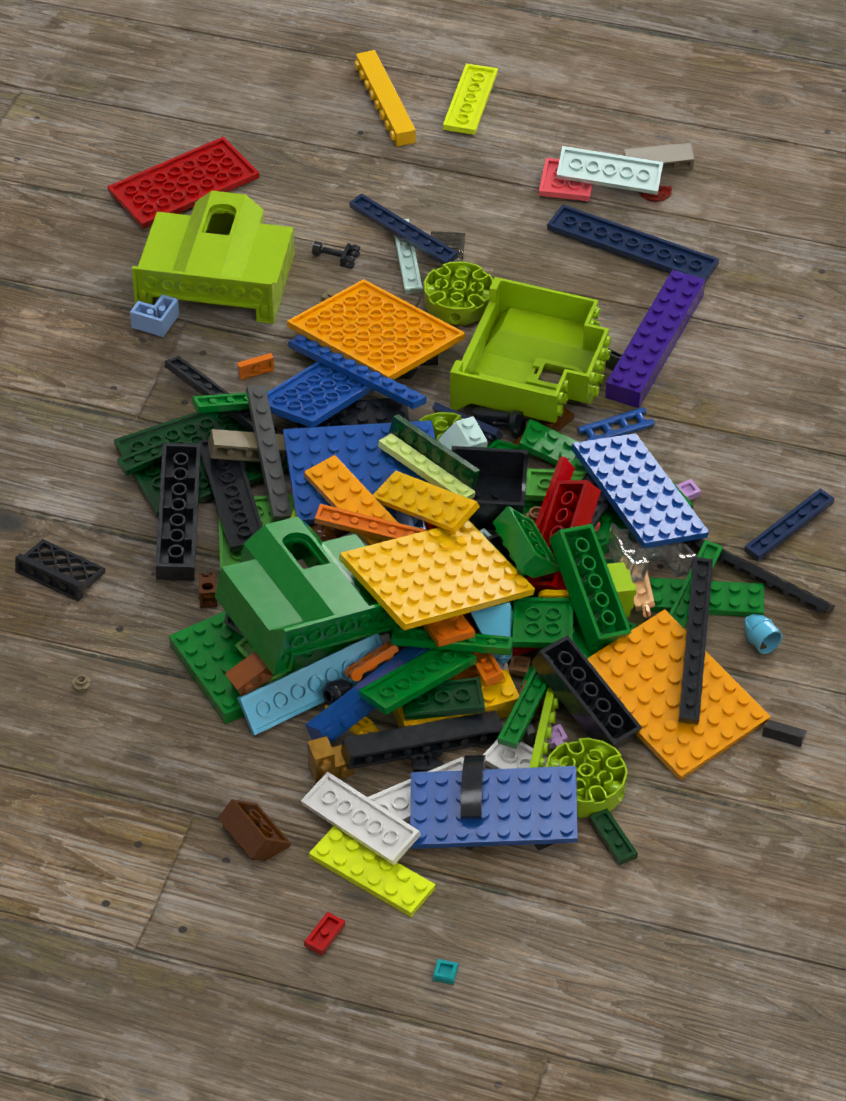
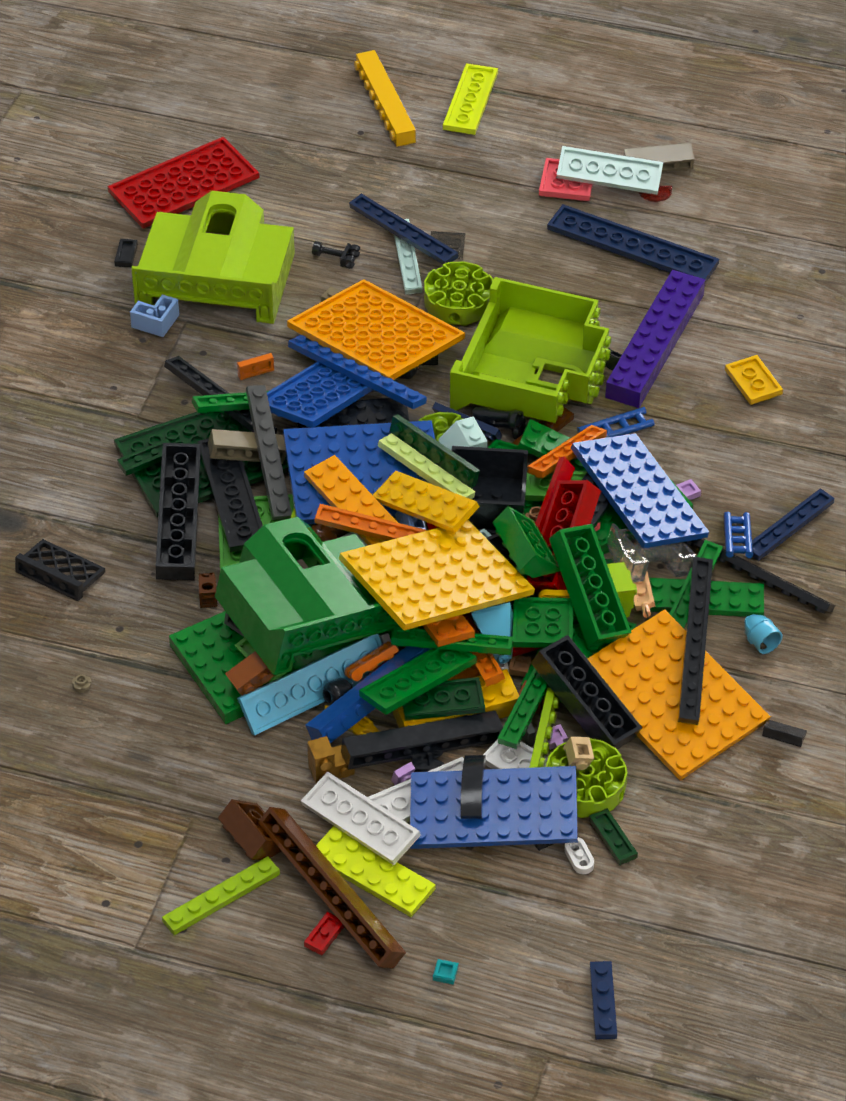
(126, 253): none -> black tile
(220, 895): none -> lime plate
(332, 888): none -> reddish brown brick
(403, 773): none -> lavender plate
(548, 462): none -> orange plate
(579, 752): none -> tan brick
(579, 857): none -> white plate
(603, 1000): none -> dark blue plate
(745, 529): none -> blue bar
(753, 379): none -> yellow plate

